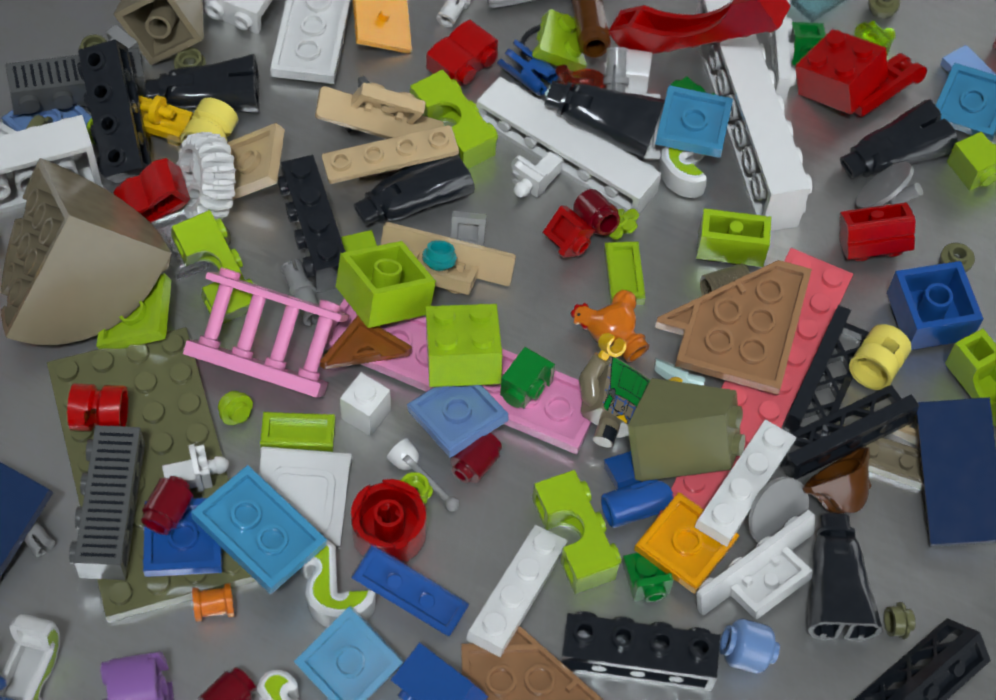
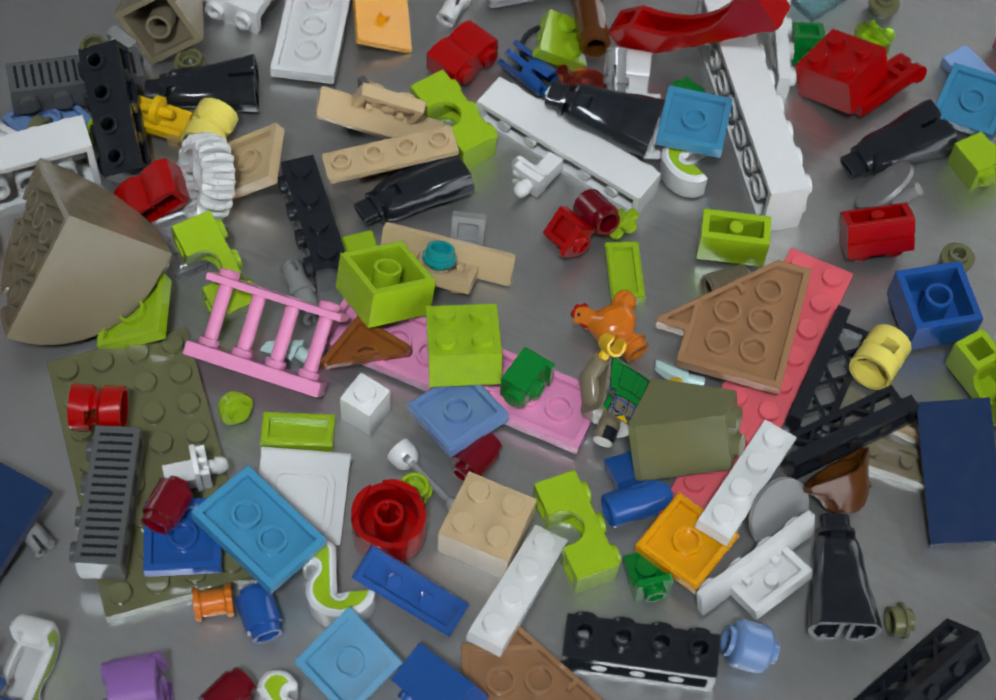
(259, 613): none -> blue brick
(295, 351): none -> light aqua bar
(486, 524): none -> tan brick

